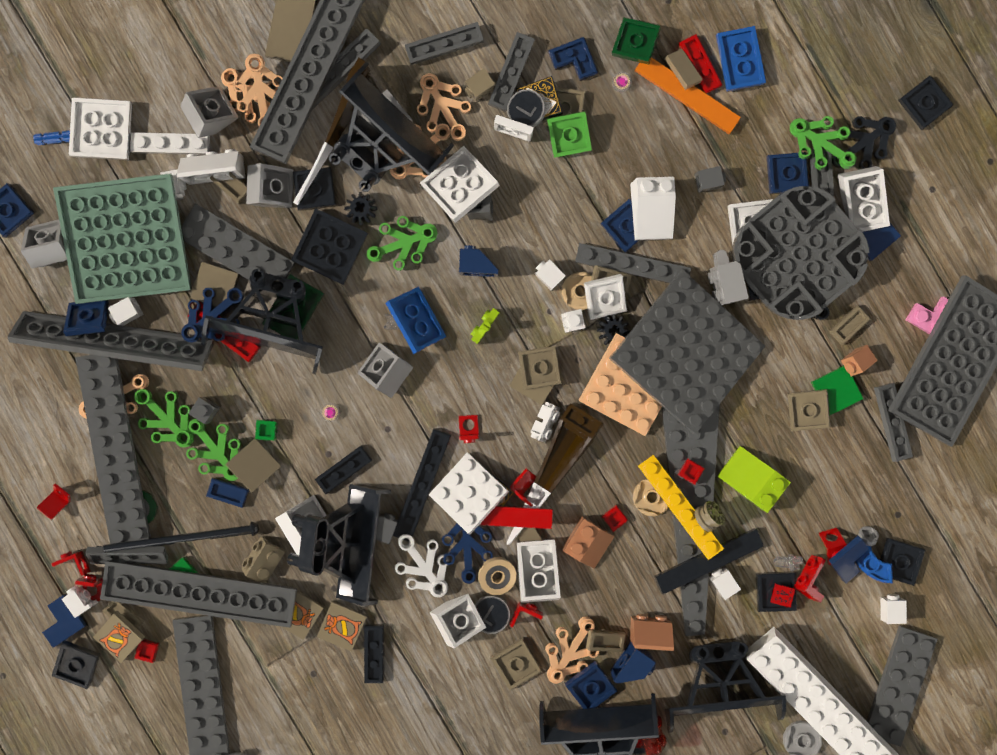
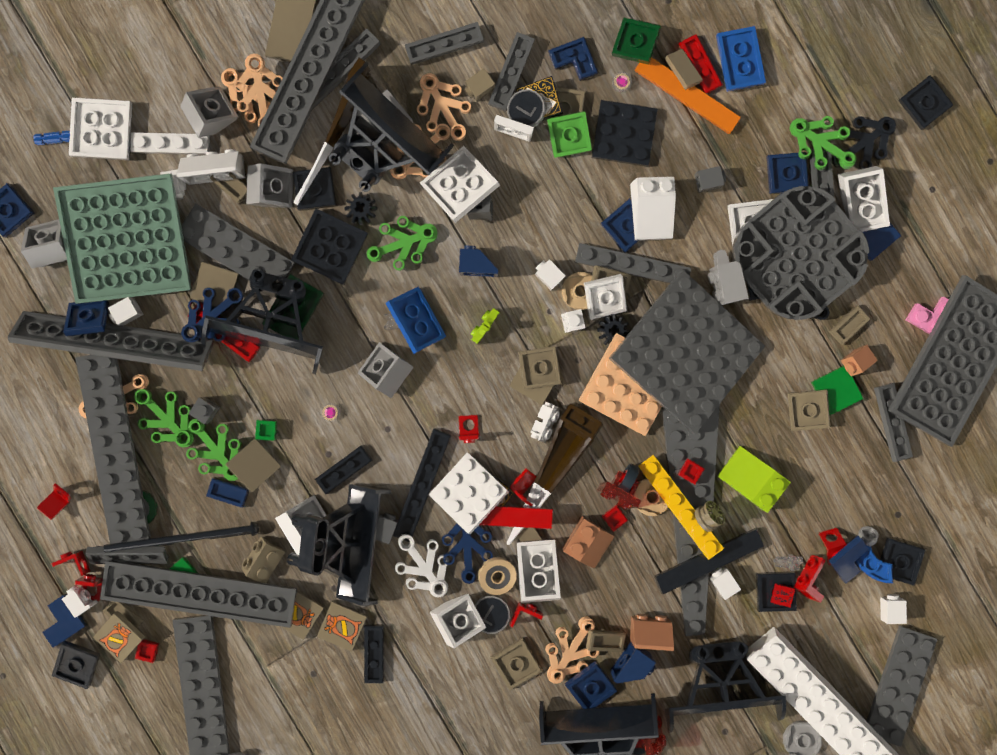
(622, 488): none -> clear red plate
(624, 133): none -> black plate

